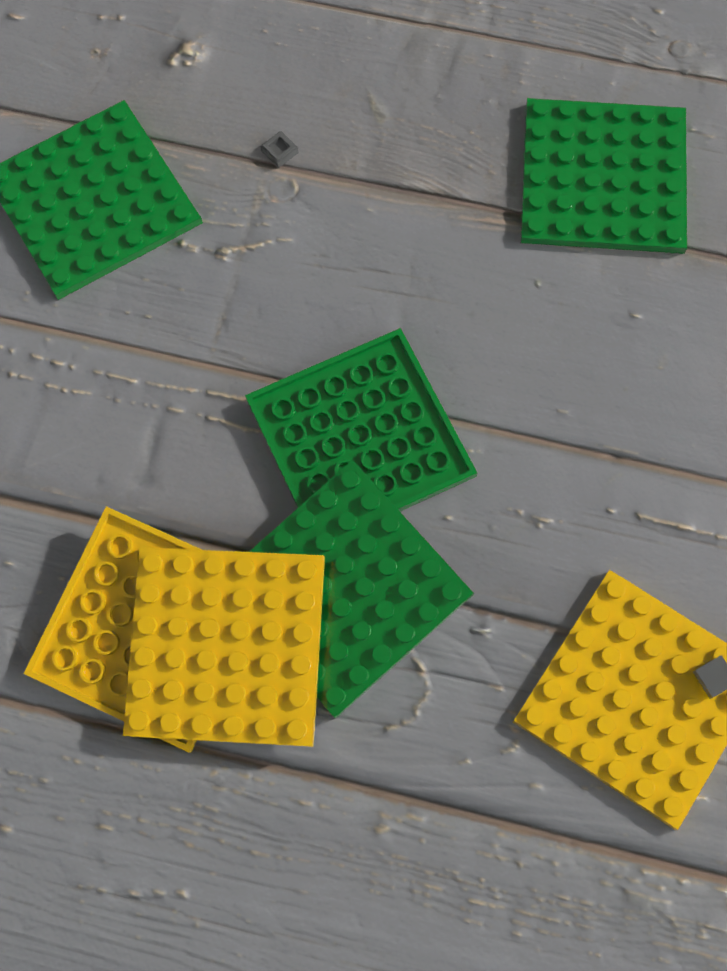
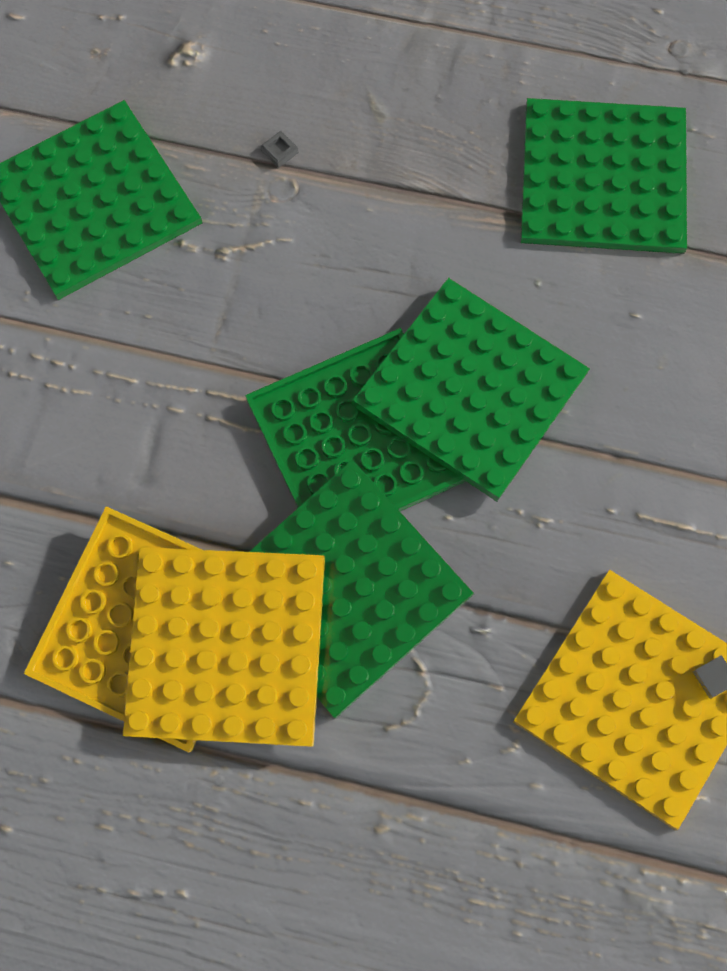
(471, 388): none -> green plate

